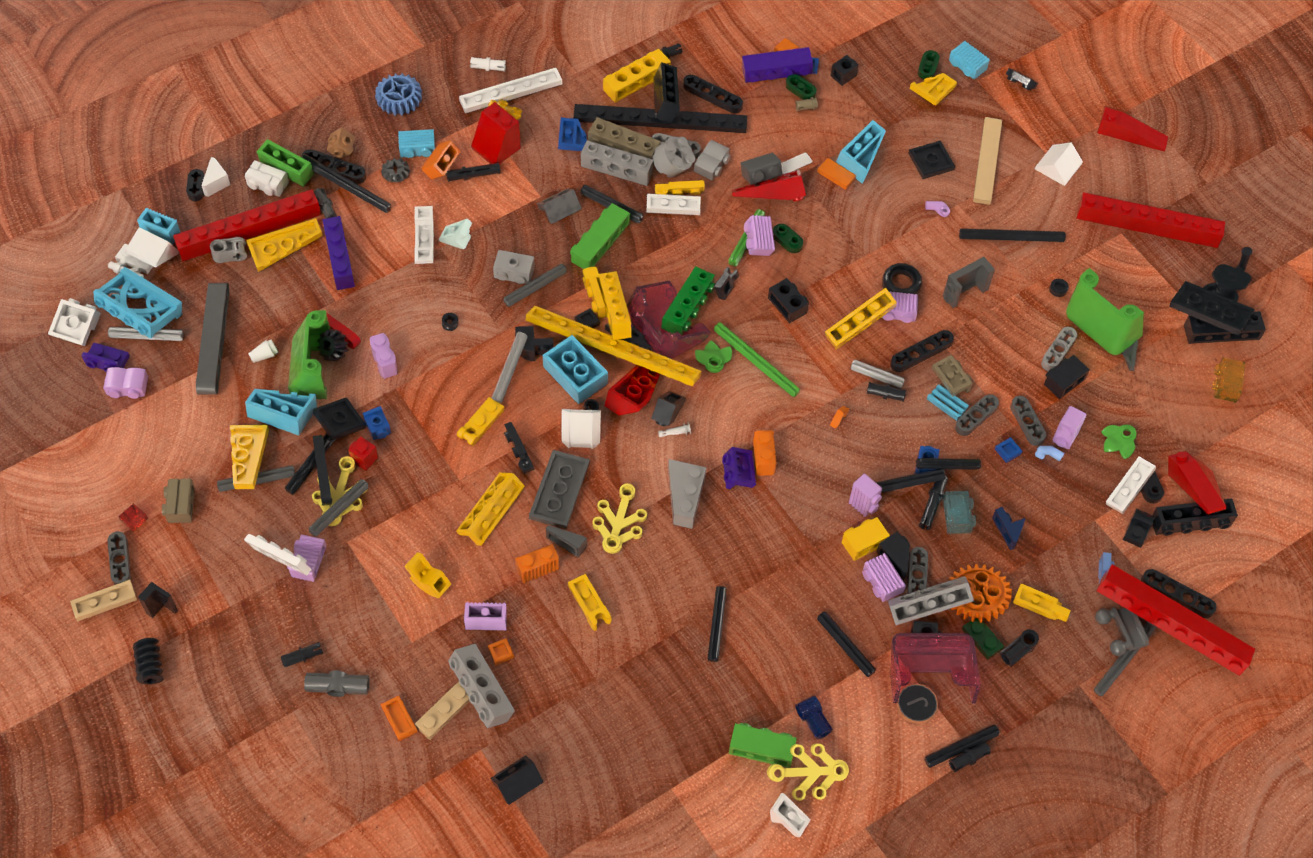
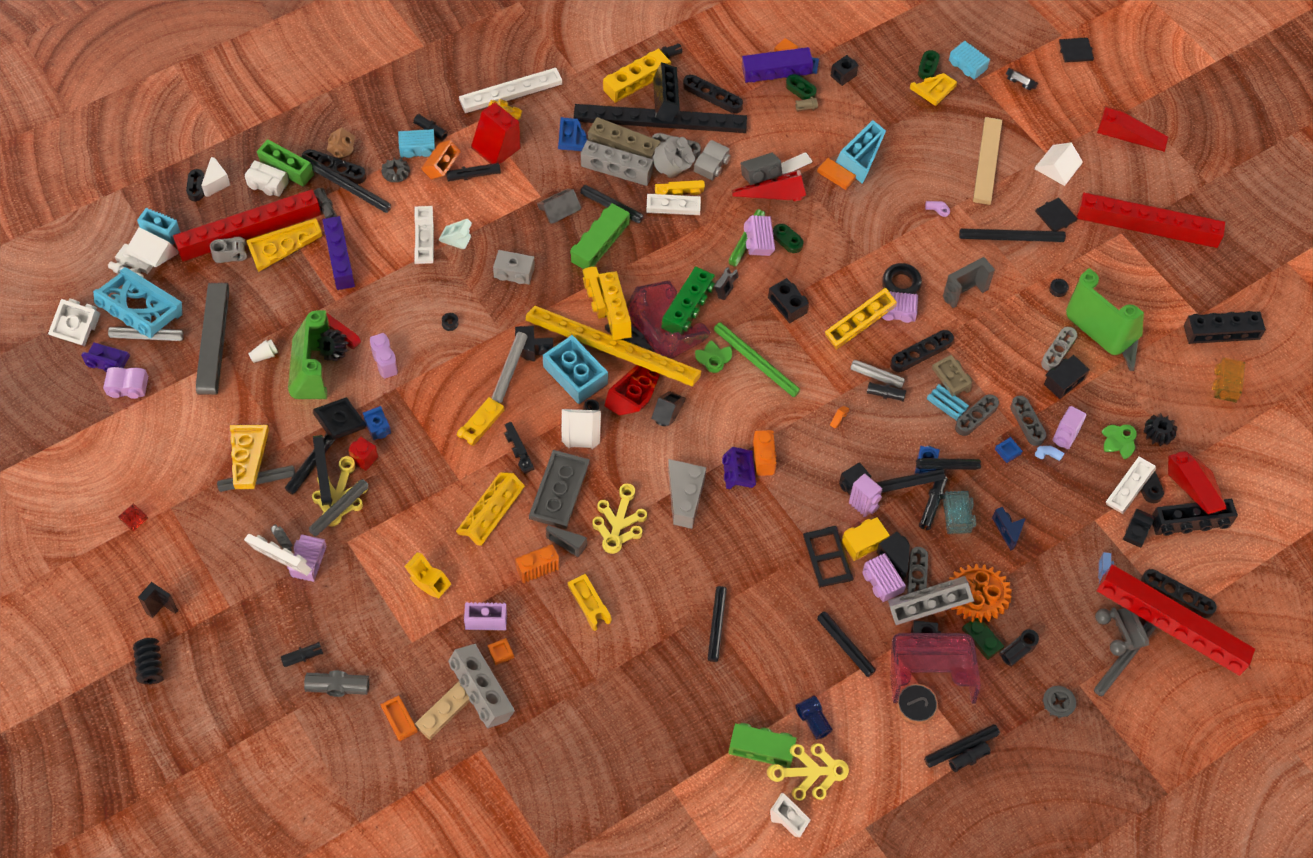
(103, 600): tan plate -> none
(114, 552): dark grey beam -> none
(179, 500): dark tan brick -> none
(280, 410): medium azure wedge -> none
(281, 537): none -> dark grey gear
(398, 94): medium blue gear -> none
(427, 124): none -> black pin
(488, 64): white pin -> none
(517, 779): black panel -> none
(534, 285): dark grey axle -> none
(588, 318): black tile -> none
(675, 431): white piece -> none
(840, 553): none -> black window
(850, 476): none -> black brick
(931, 159): black tile -> none
(1040, 603): yellow hinge -> none
(1056, 214): none -> black piece
(1060, 693): none -> dark grey gear
(1076, 50): none -> black piece
(1160, 429): none -> black gear
(1218, 301): black plate -> none

